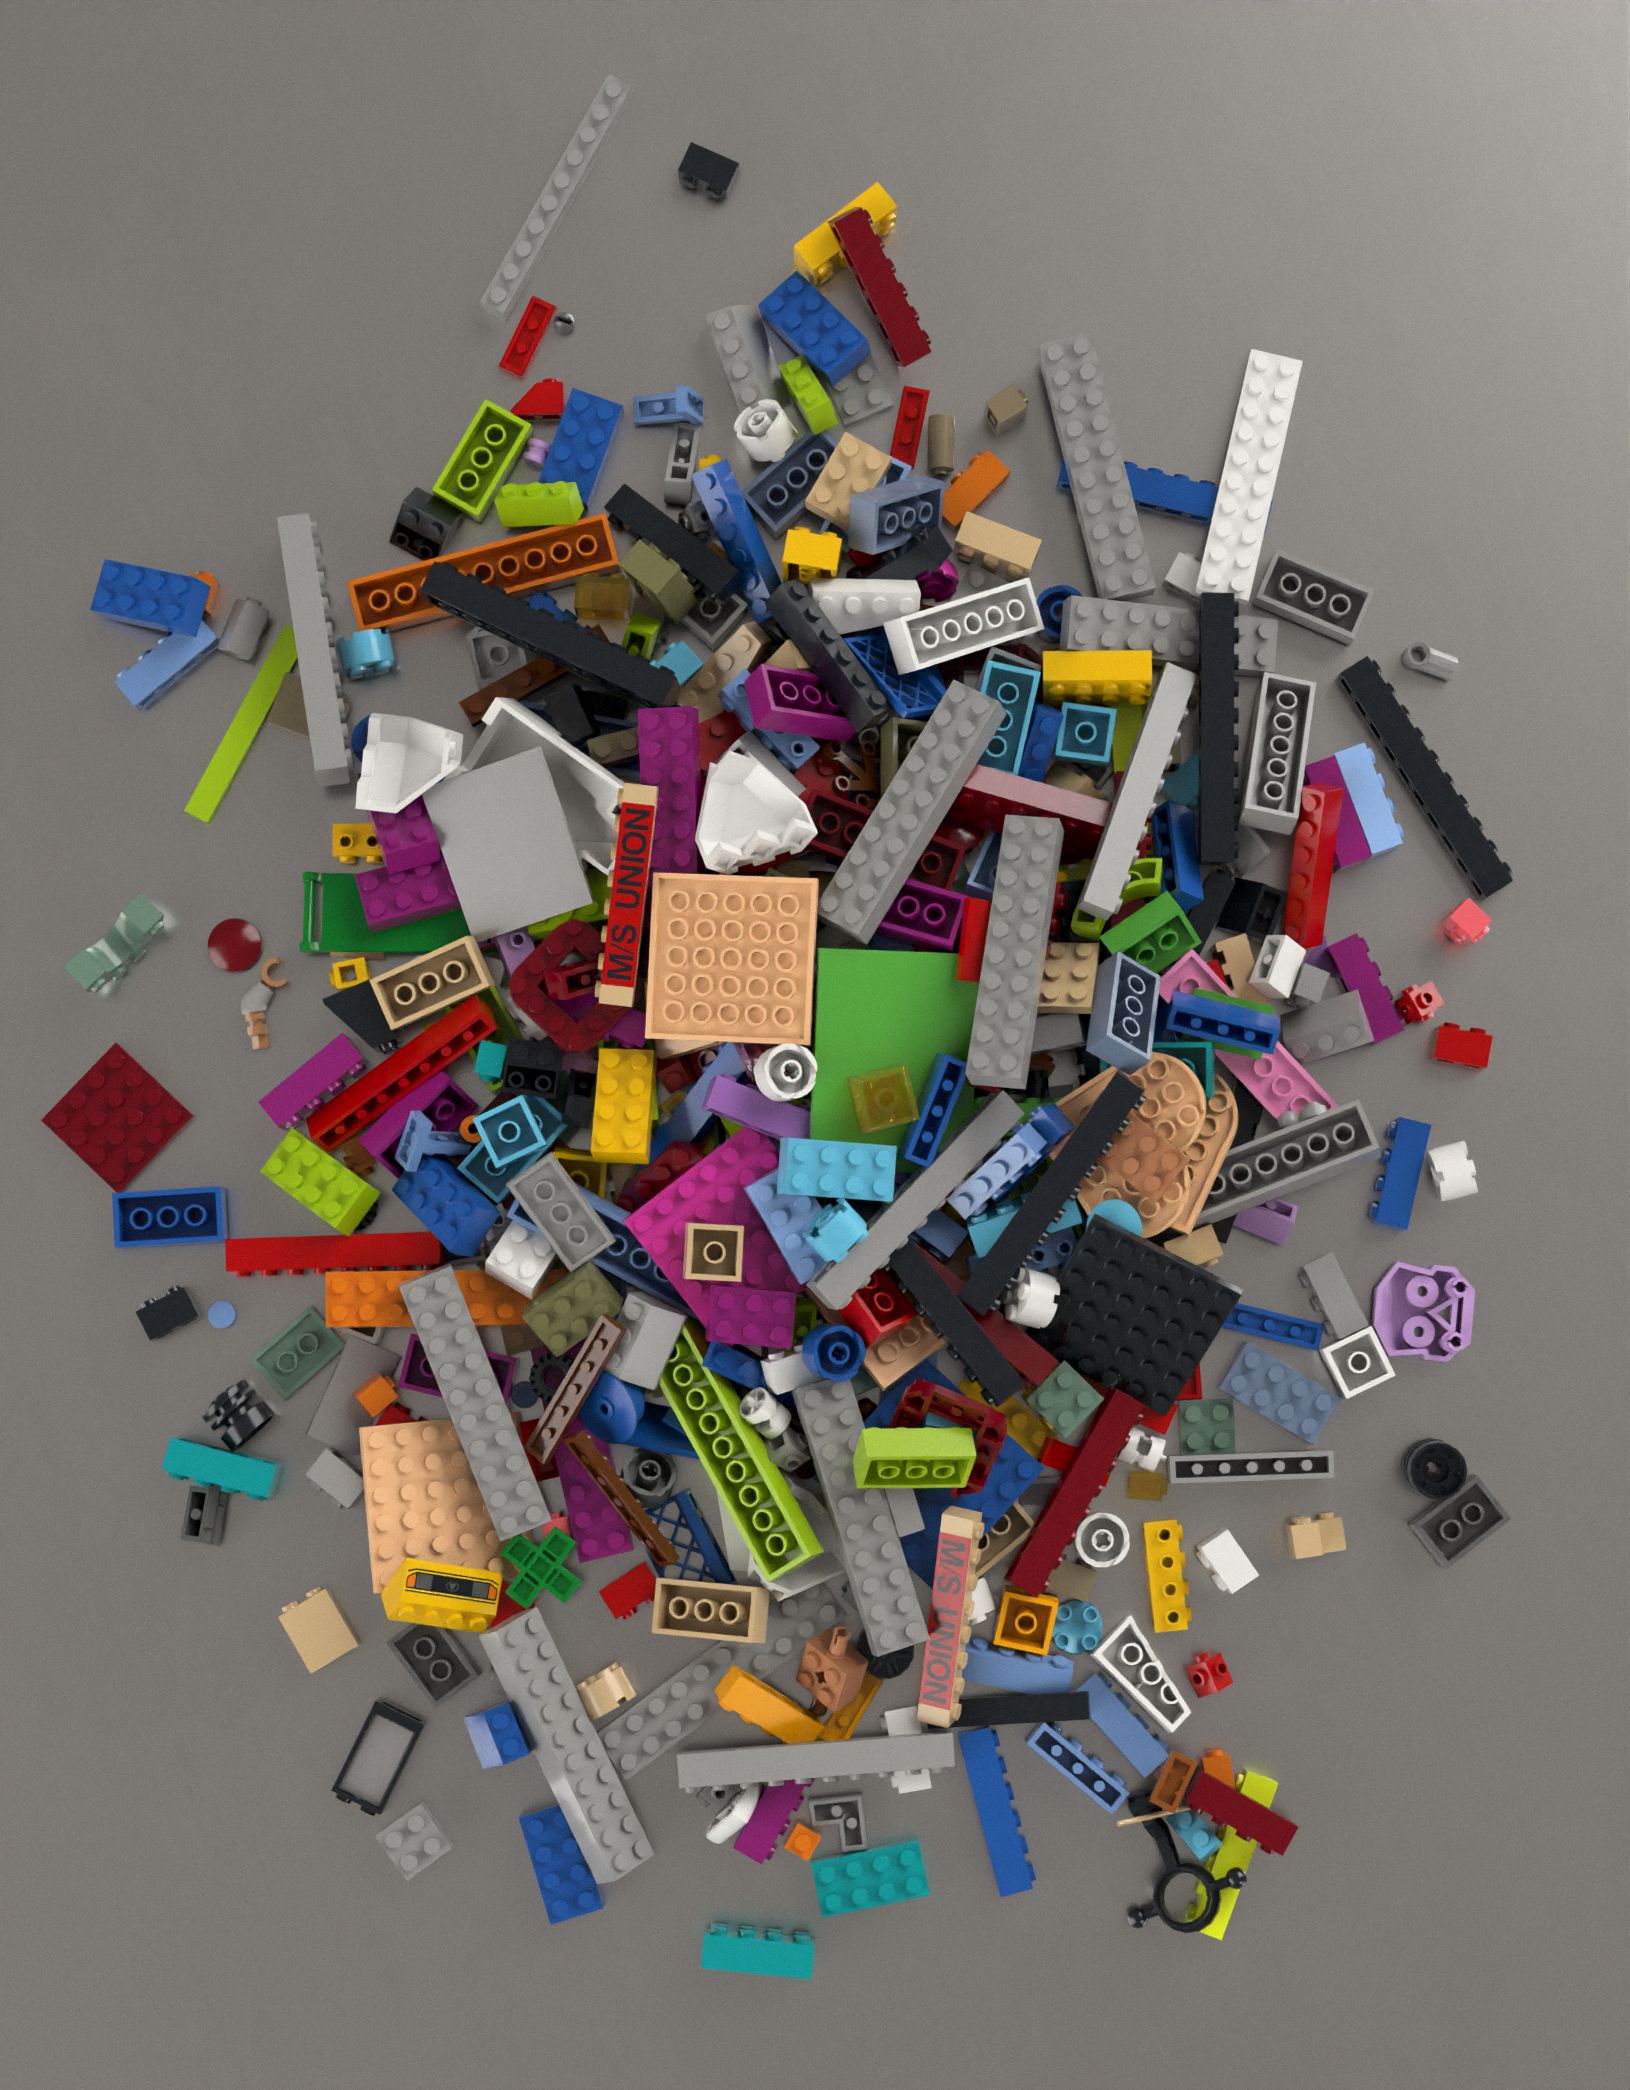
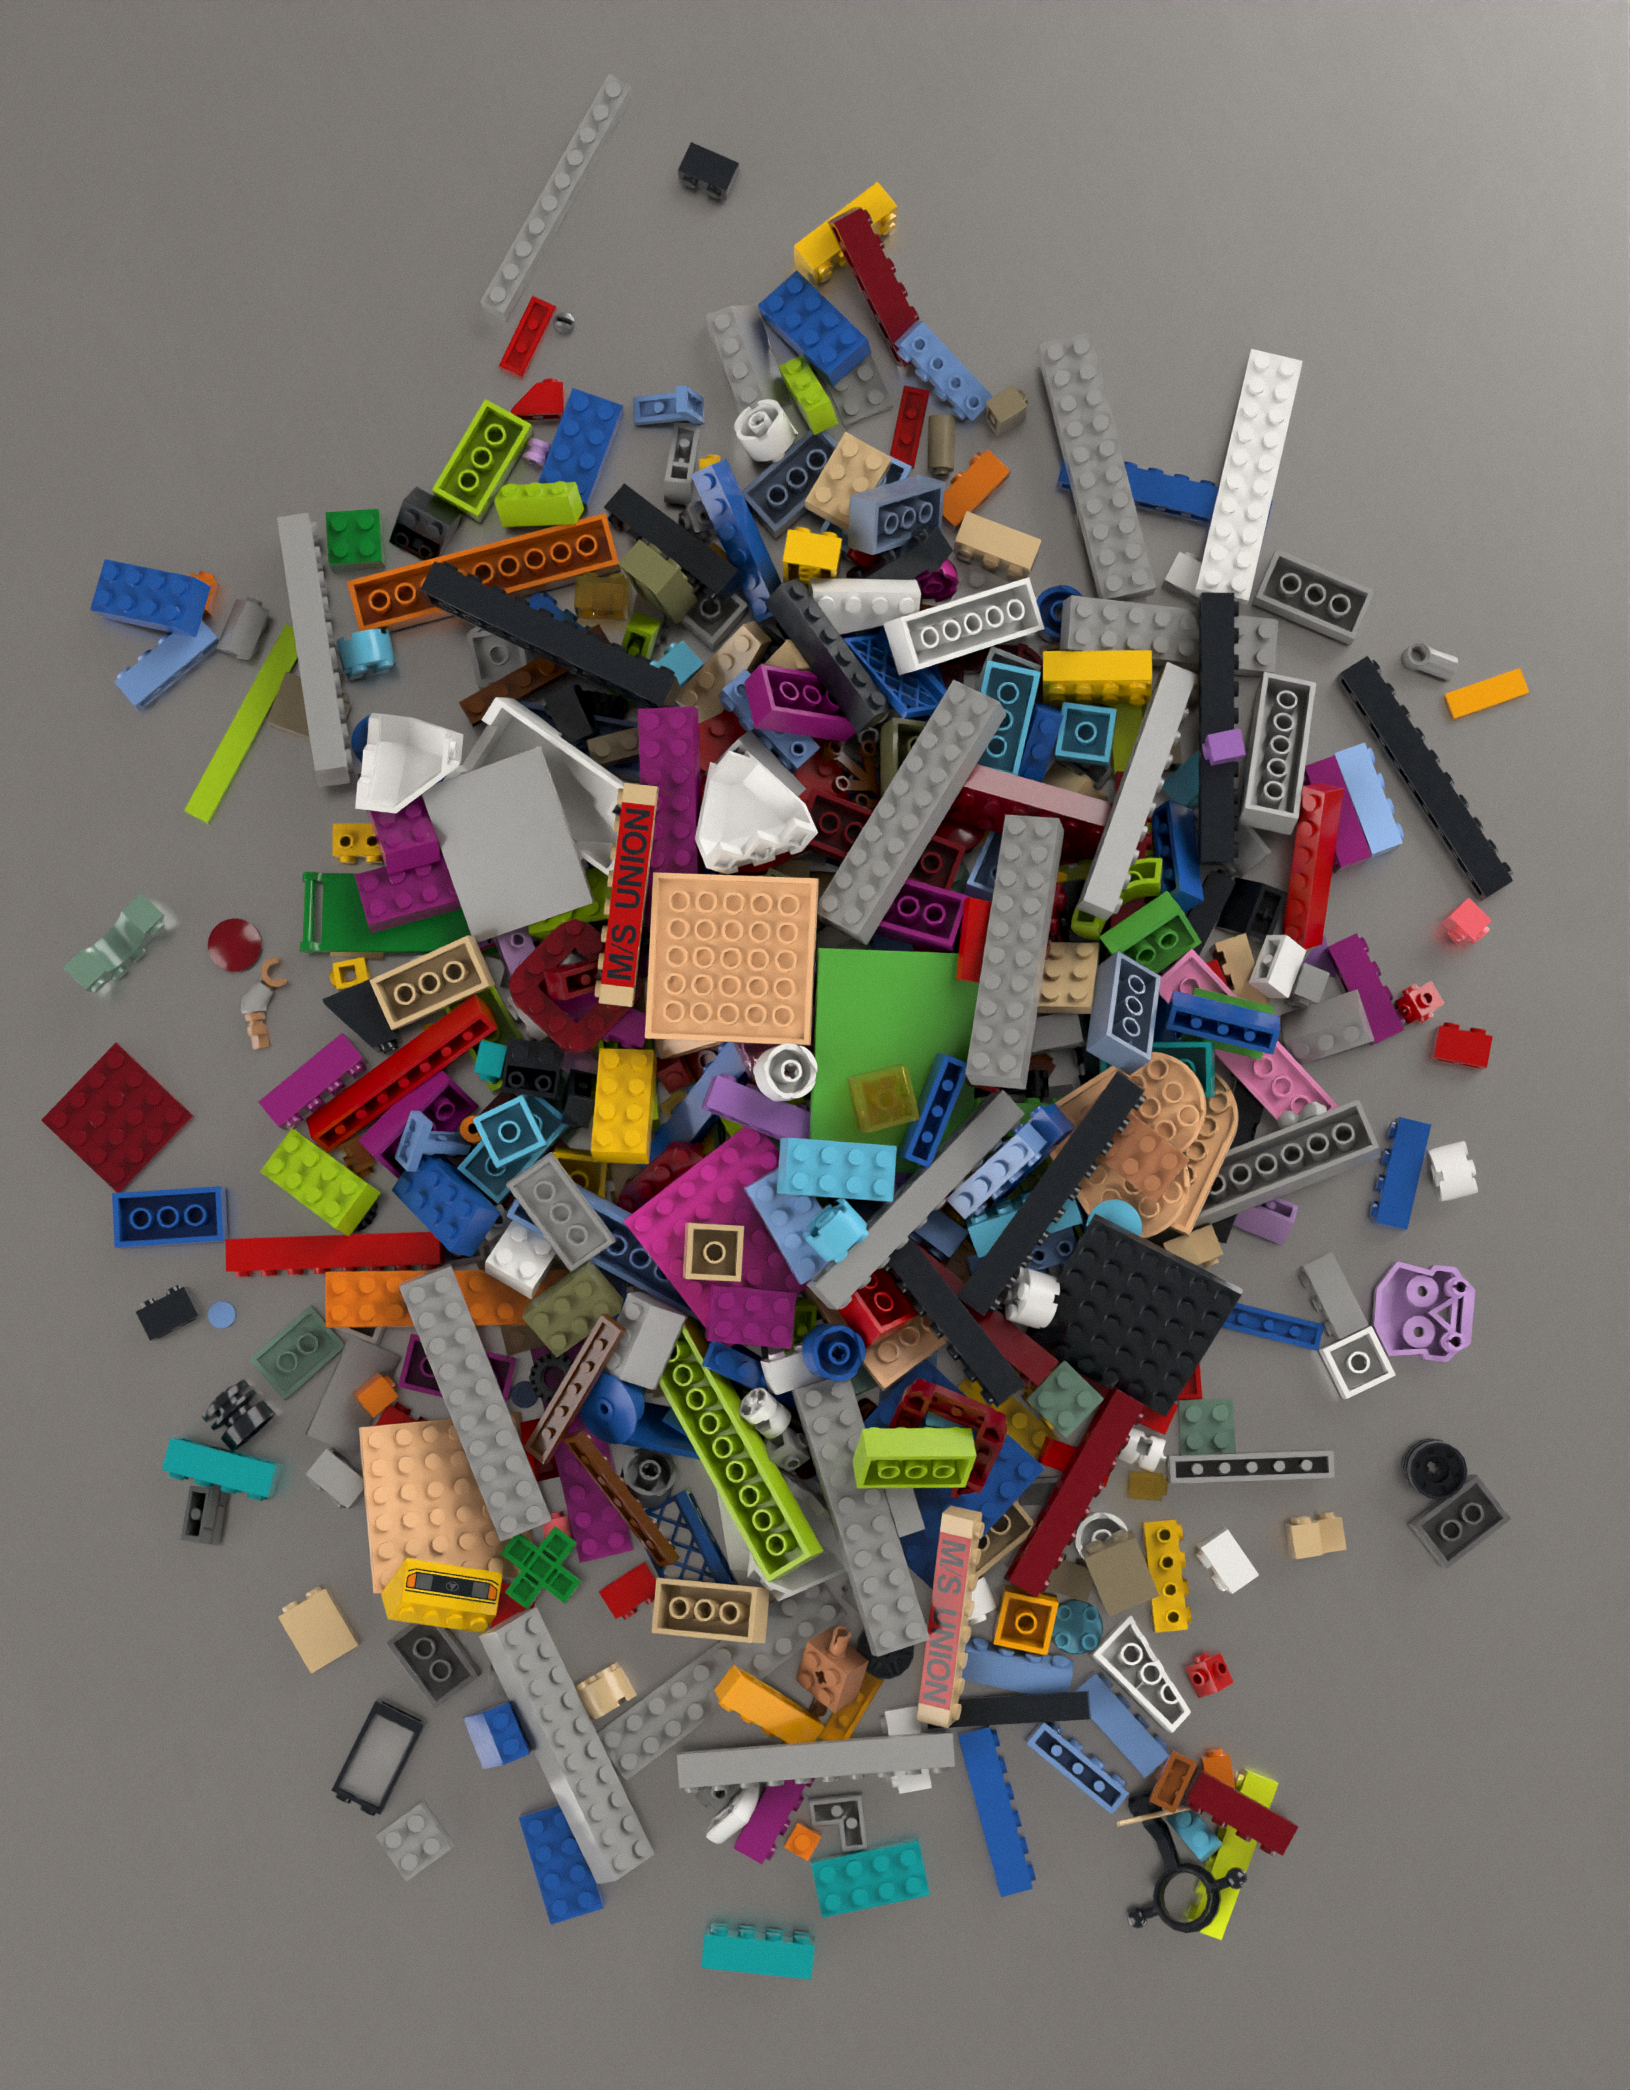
(355, 540): none -> green brick
(943, 370): none -> medium blue brick
(1119, 1572): none -> dark tan brick
(1224, 747): none -> medium lavender brick
(1278, 1393): sand blue brick -> none
(1486, 694): none -> light orange tile

